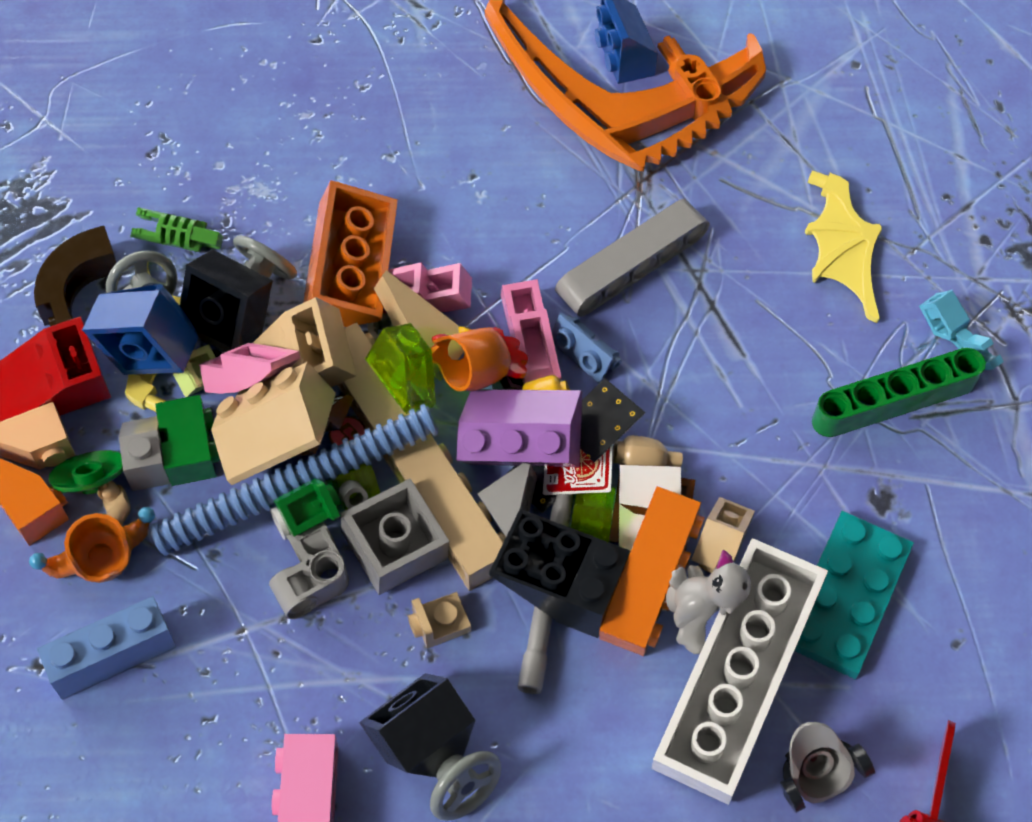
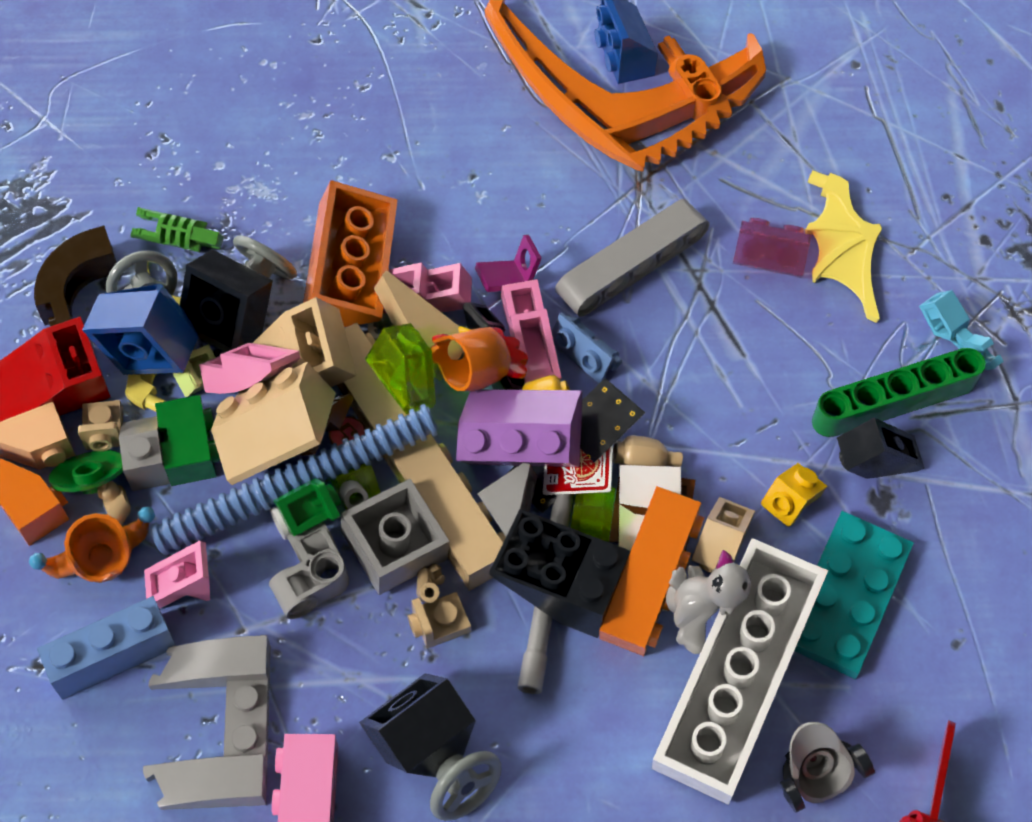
(101, 425): none -> tan bracket
(179, 576): none -> bright pink slope
(240, 775): none -> light grey wedge
(427, 583): none -> tan arm
(480, 317): none -> black slope
(501, 273): none -> magenta bracket
(772, 248): none -> clear pink bracket
(792, 493): none -> yellow bracket
(879, 450): none -> black slope

